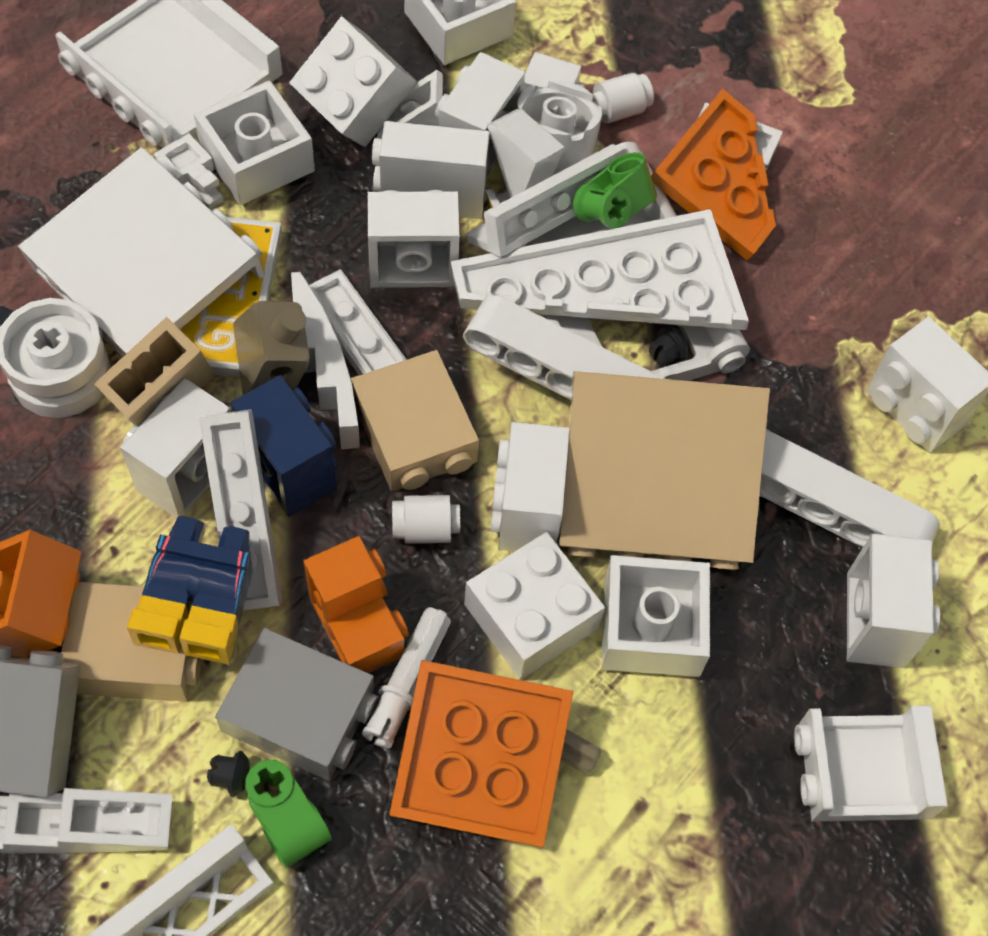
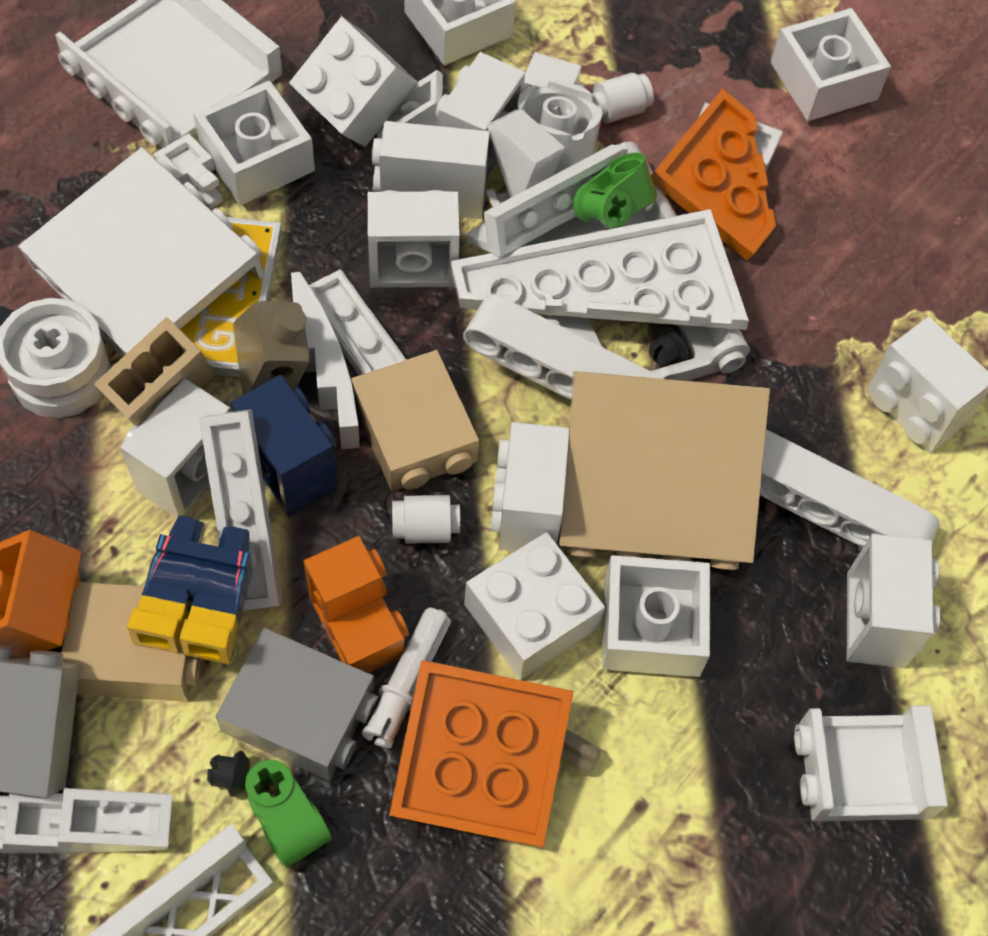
(830, 64): none -> white brick

